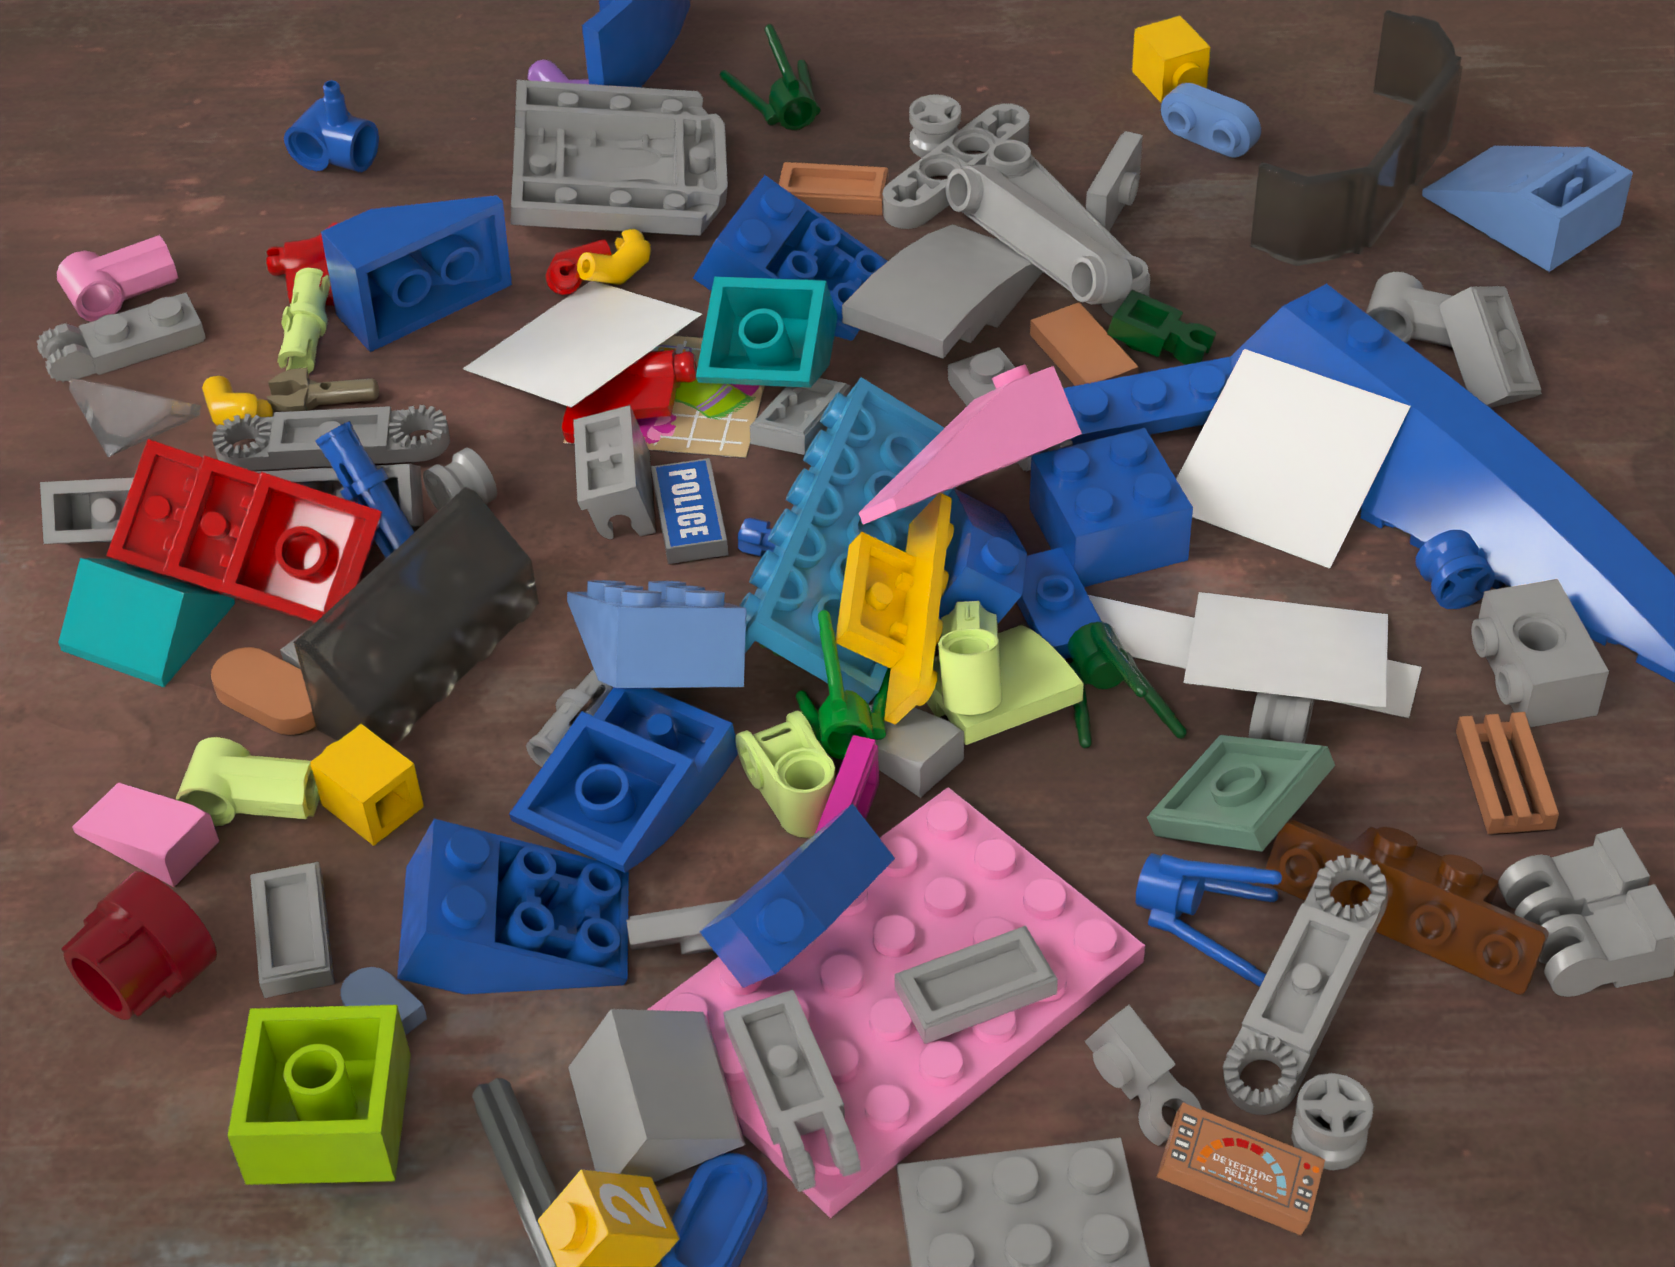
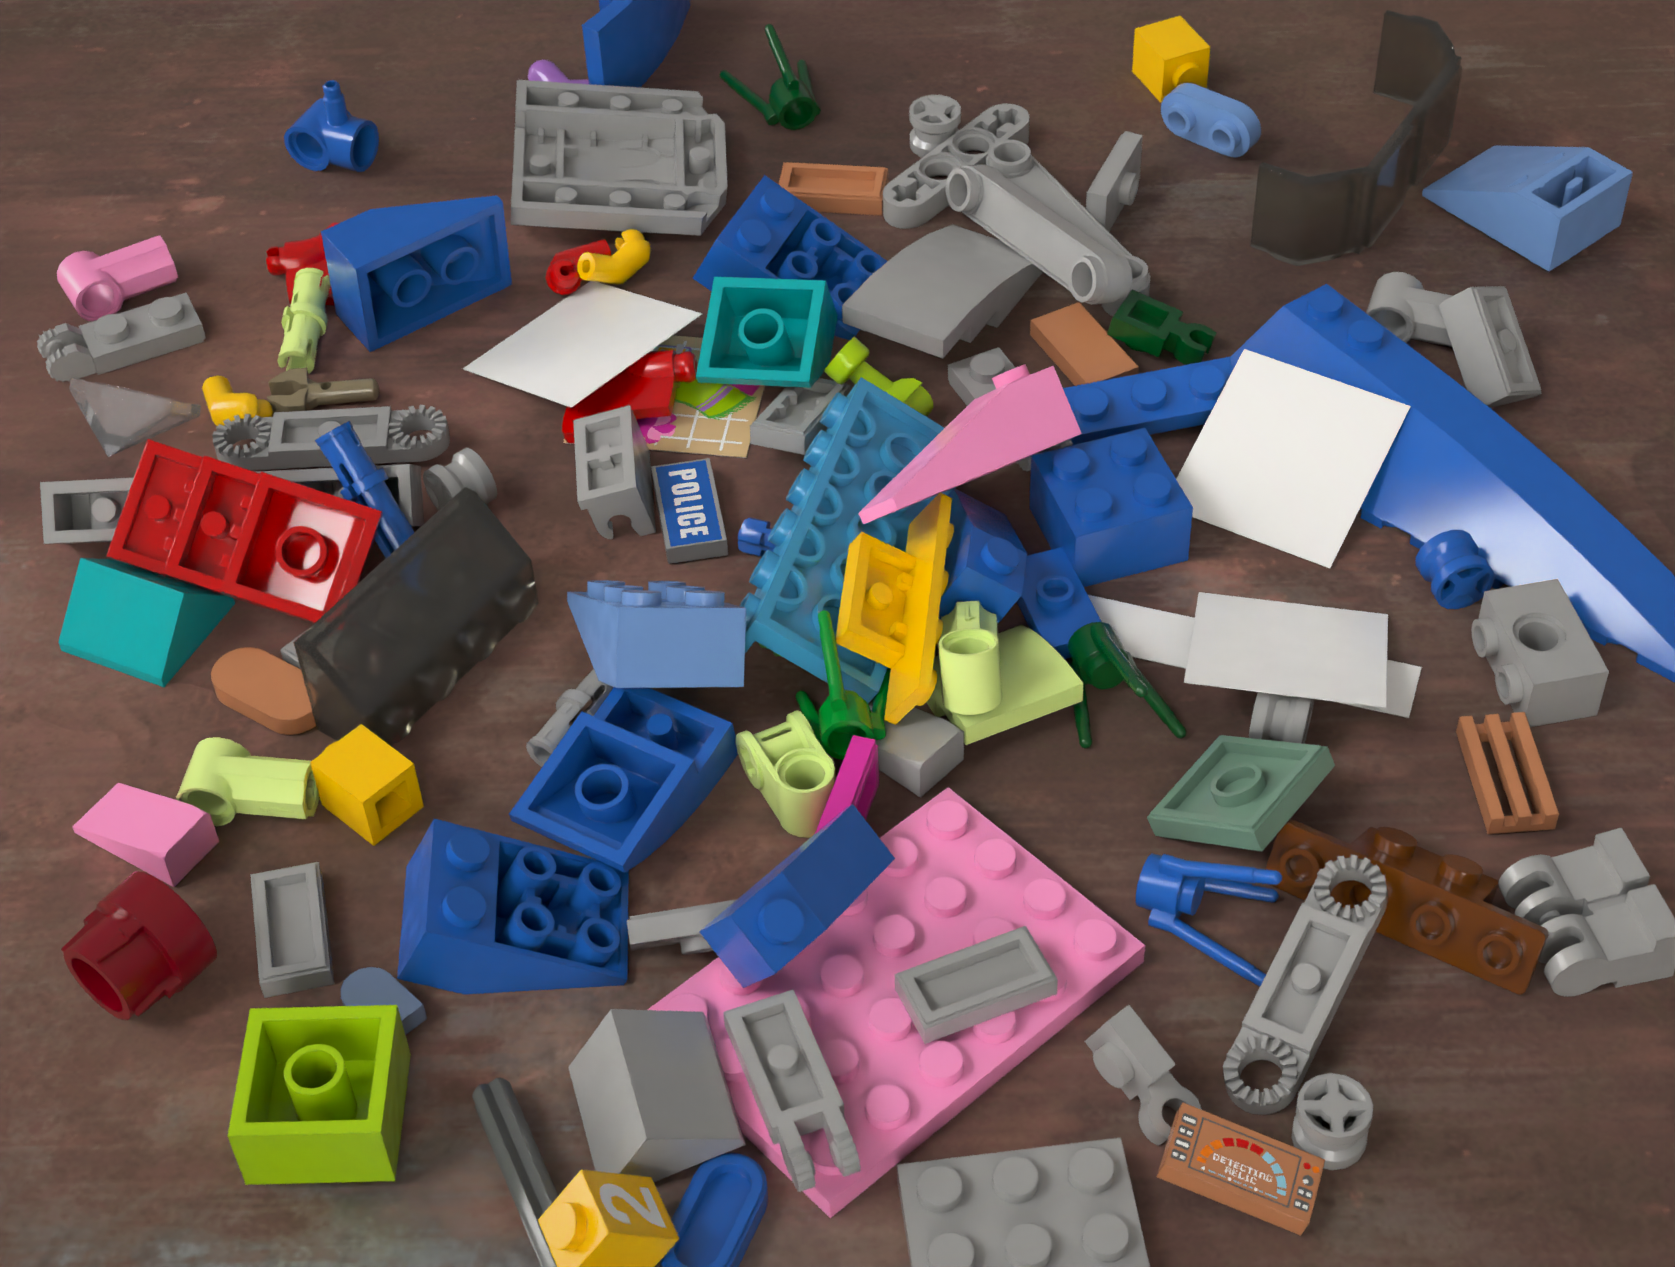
(851, 365): none -> lime leg

